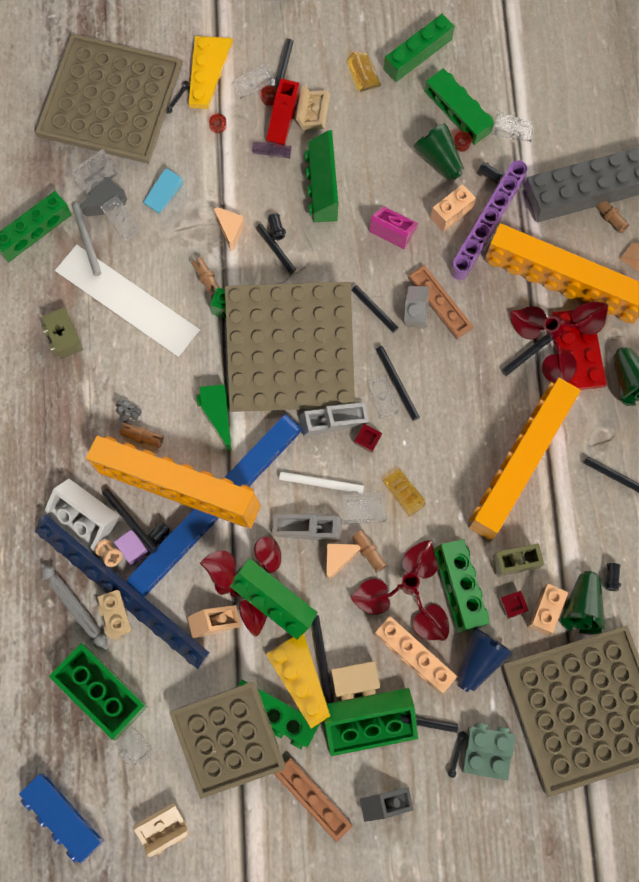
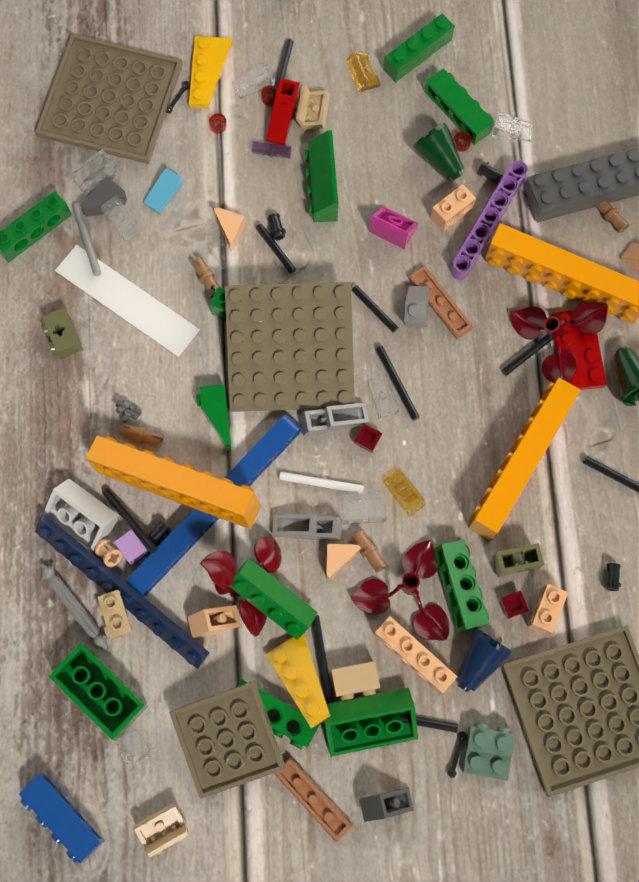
(585, 606): dark green cone -> none

